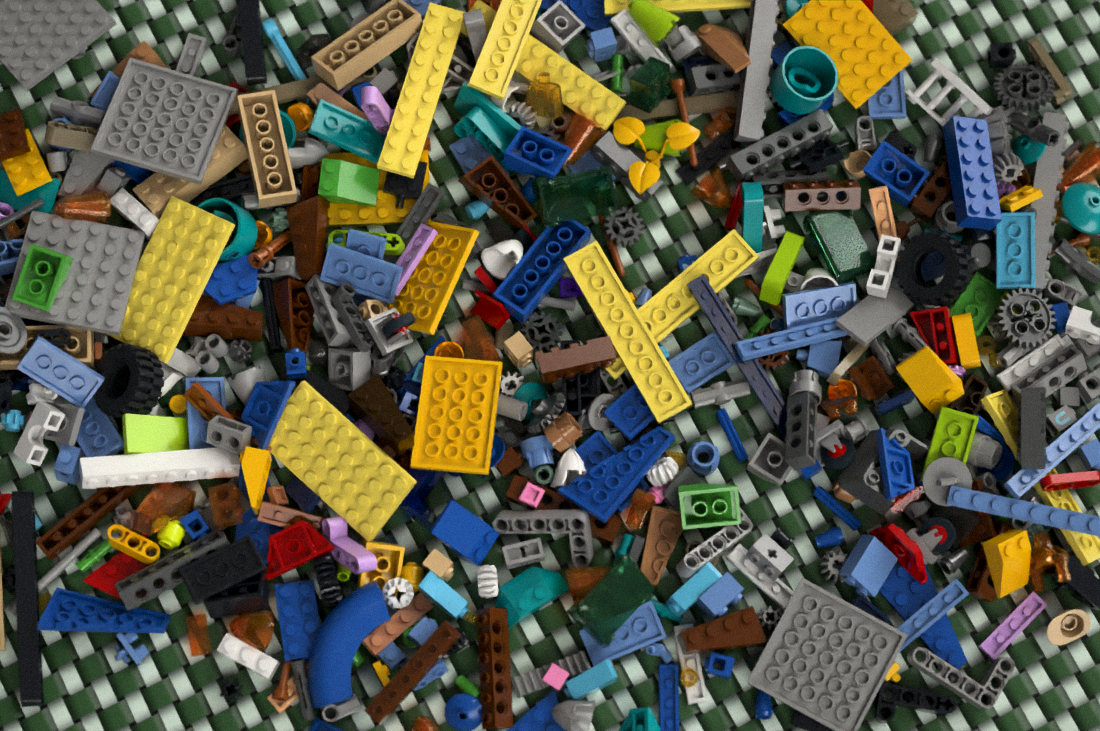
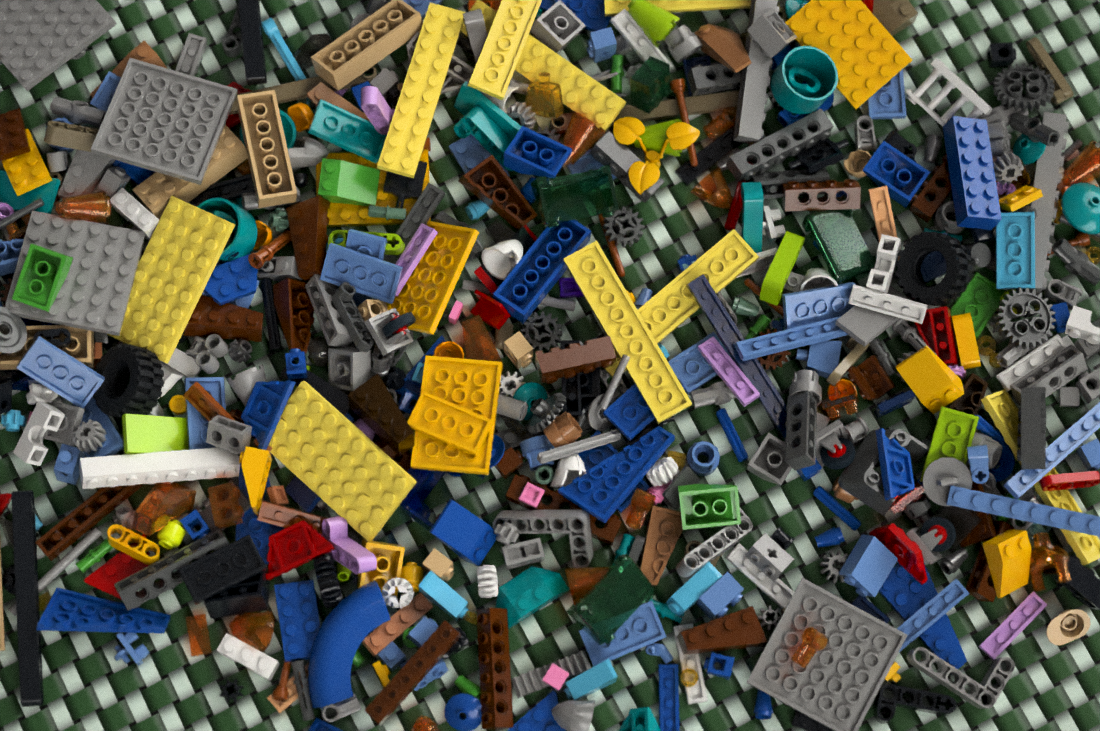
(89, 436): none -> light grey gear
(310, 178): reddish brown hinge -> none
(387, 212): none -> sand green axle
(449, 423): none -> yellow tile
(455, 312): none -> bright pink tile
(506, 533): none -> light grey gear
(578, 446): none -> light grey axle
(614, 382): none -> light grey bar
(728, 371): none -> lavender plate
(771, 33): none -> light grey slope
(811, 643): none -> clear orange piece
(887, 304): none -> white tile
(903, 228): reddish brown hand -> none
(978, 461): none -> medium blue piece
(1061, 419): light grey brick -> none

